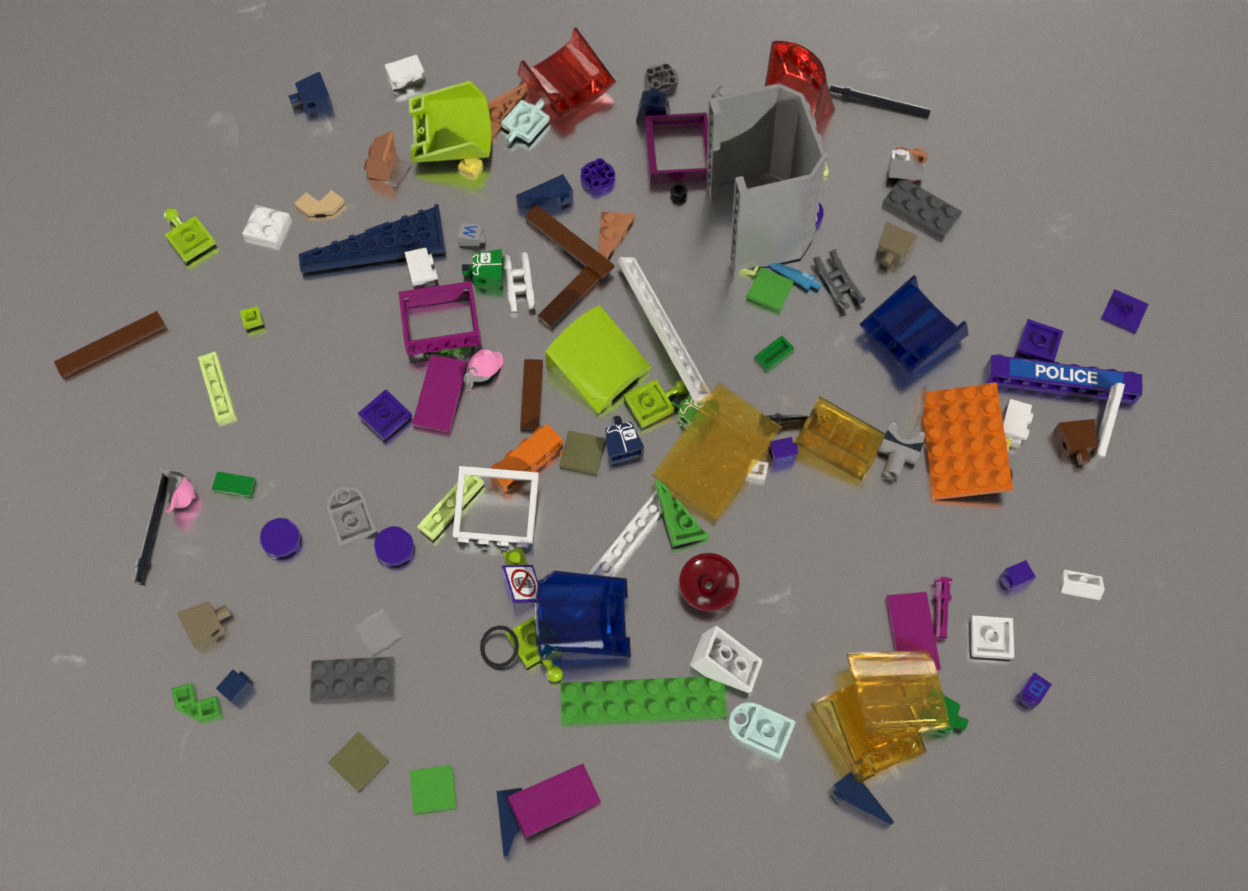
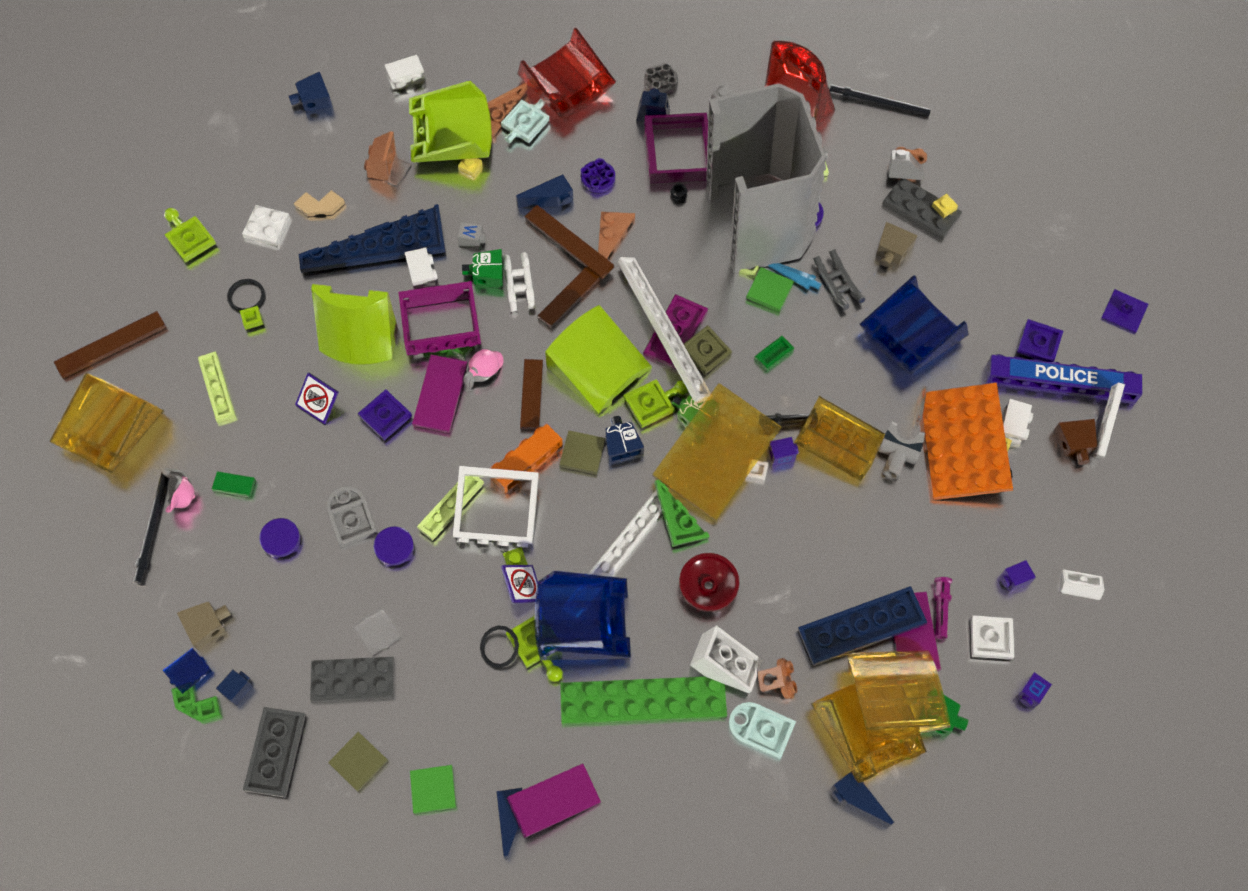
(104, 423): none -> clear yellow windscreen
(187, 670): none -> clear blue piece
(244, 281): none -> black piece
(274, 752): none -> dark grey plate
(316, 398): none -> piece
(354, 326): none -> lime windscreen
(686, 319): none -> magenta tile
(707, 349): none -> olive tile
(783, 673): none -> nougat bracket
(862, 625): none -> dark blue plate
(944, 206): none -> light yellow plate

